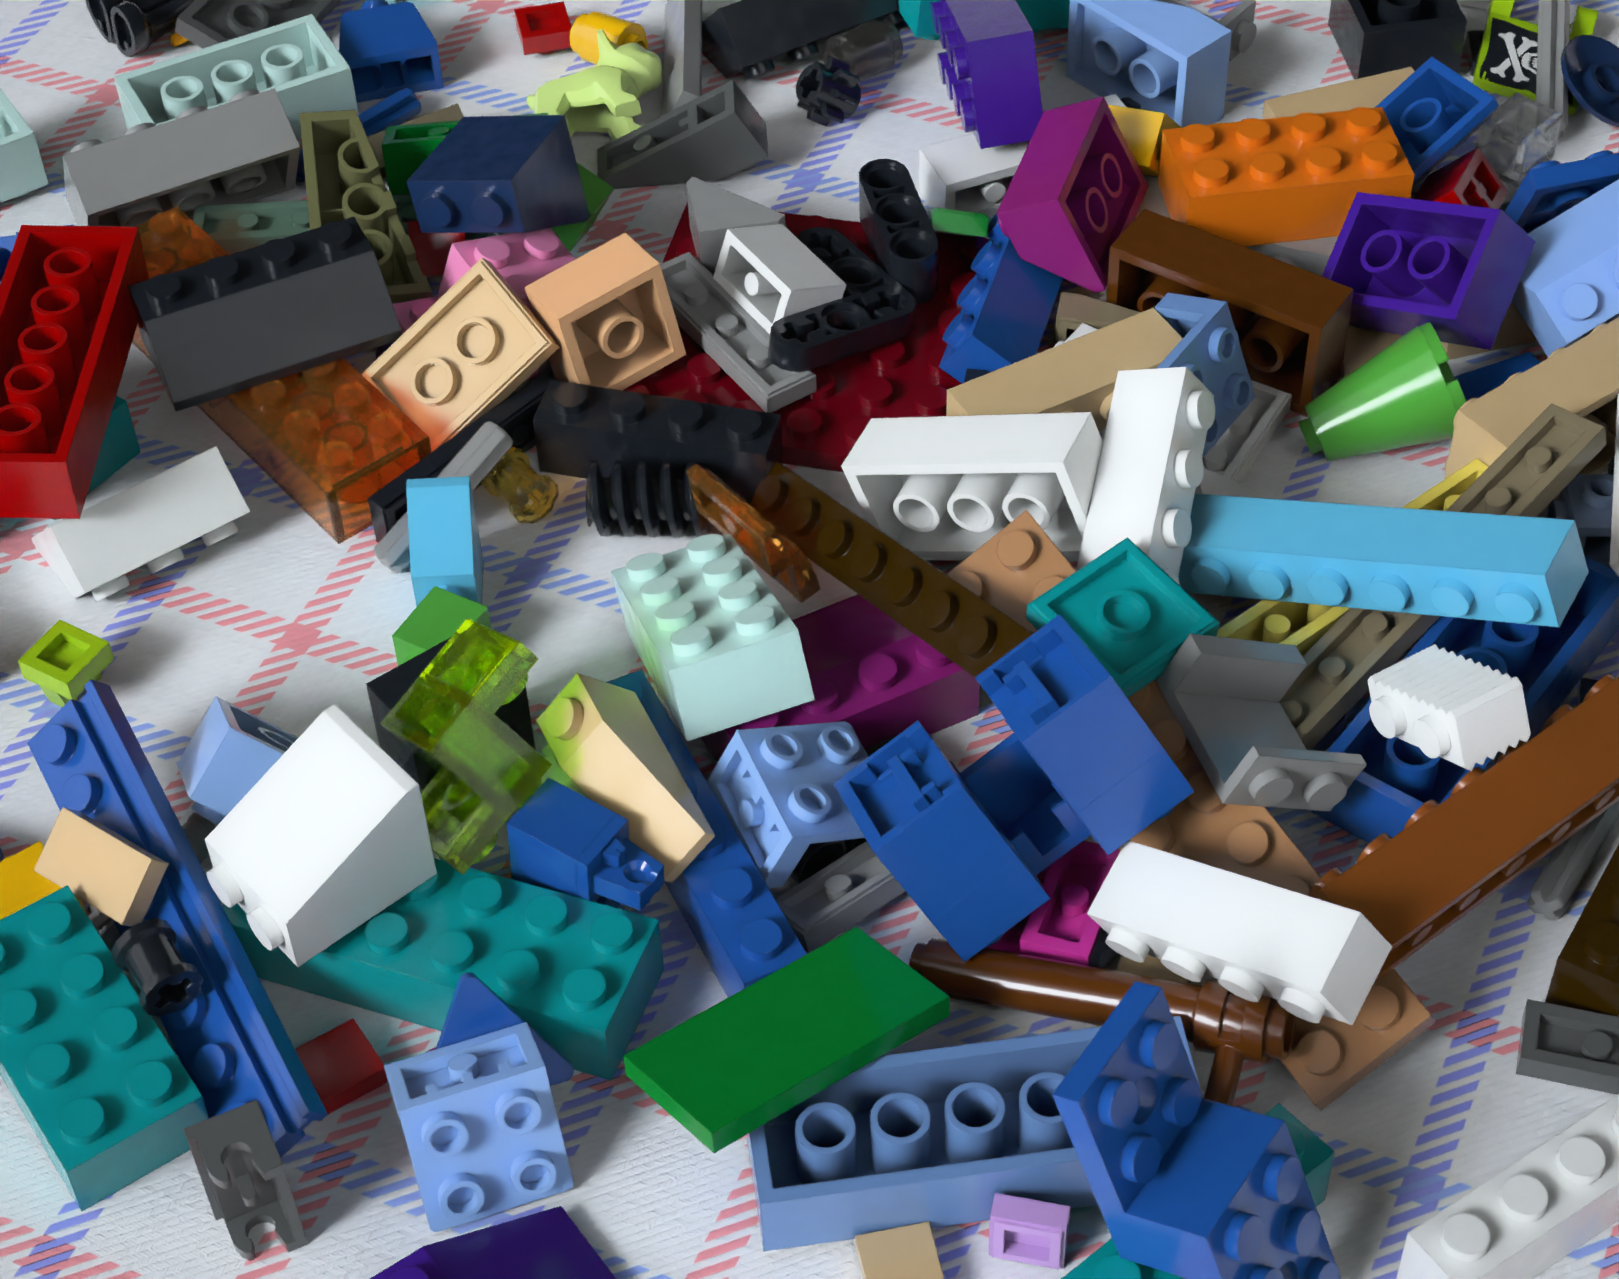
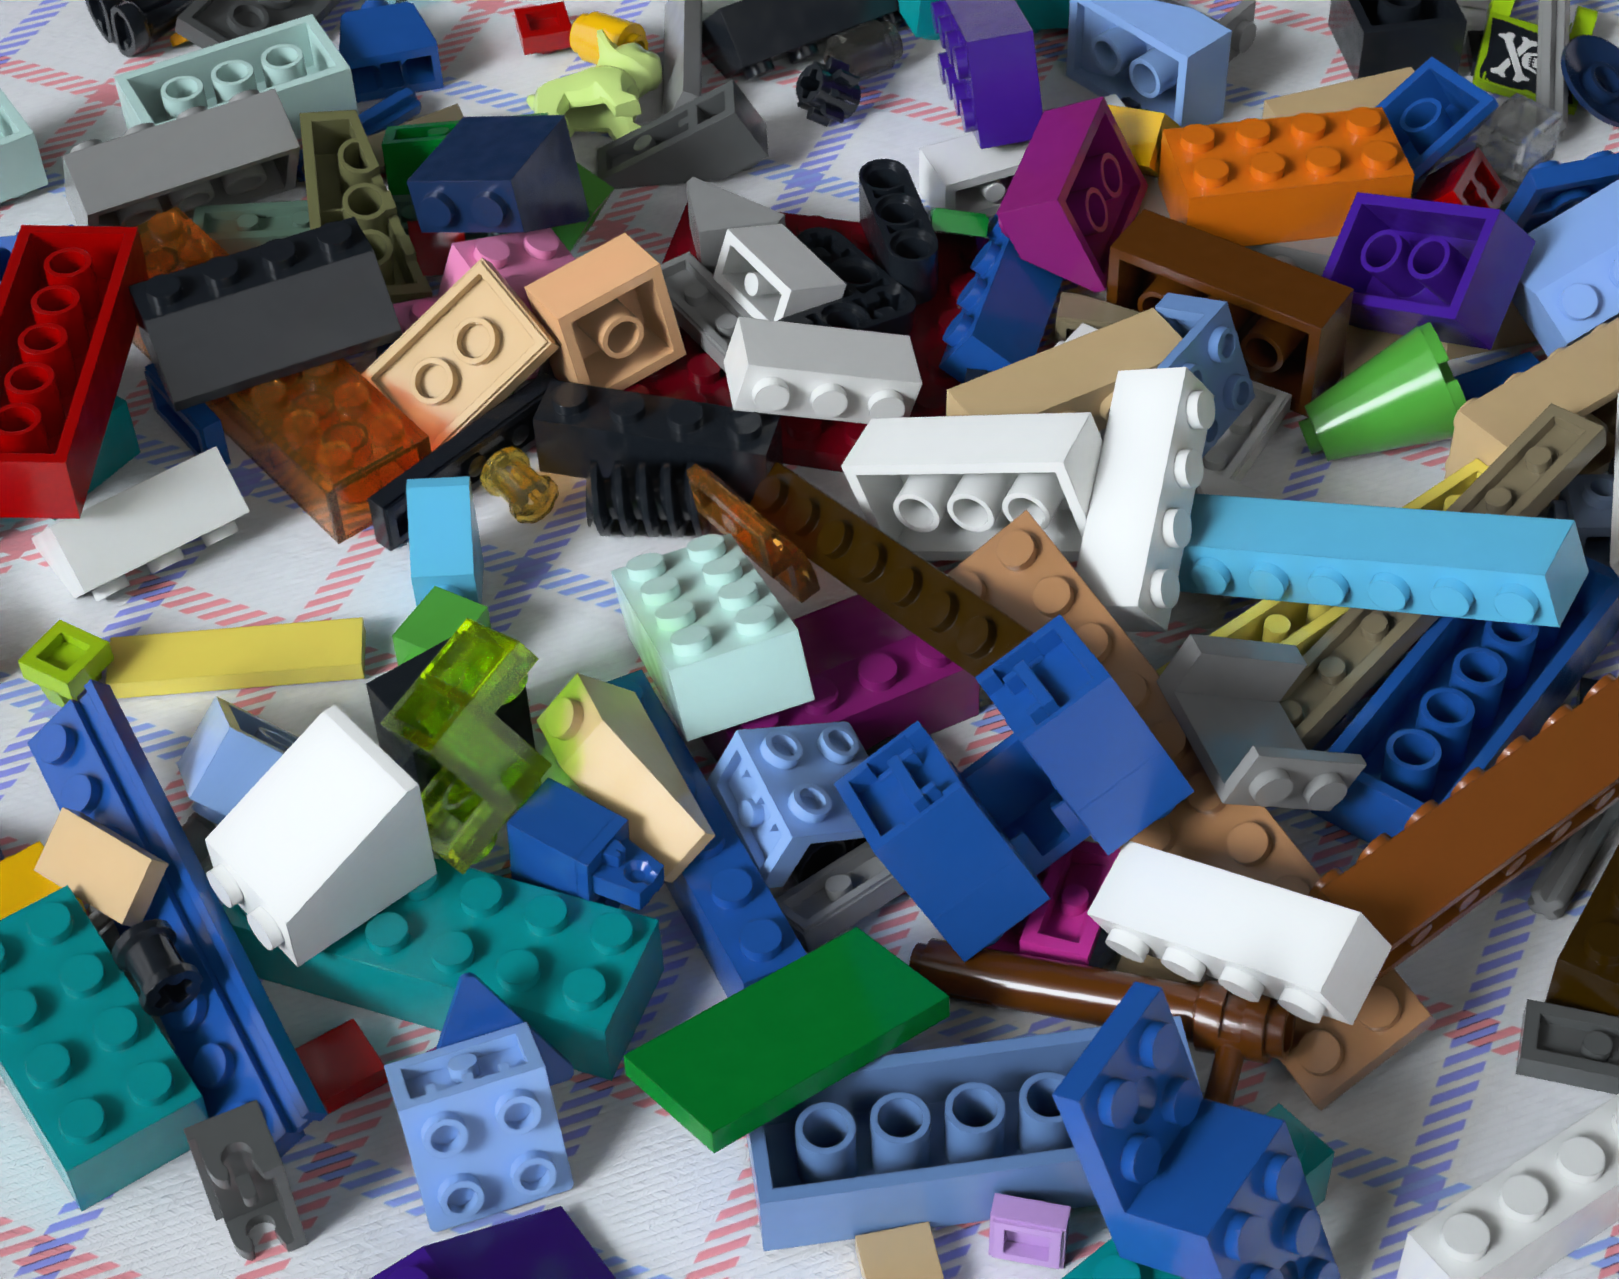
(194, 425): none -> blue tile
(237, 658): none -> light yellow tile
(473, 460): light grey axle -> none
(820, 371): none -> white brick
(1125, 614): teal tile -> none
(1449, 707): white brick -> none

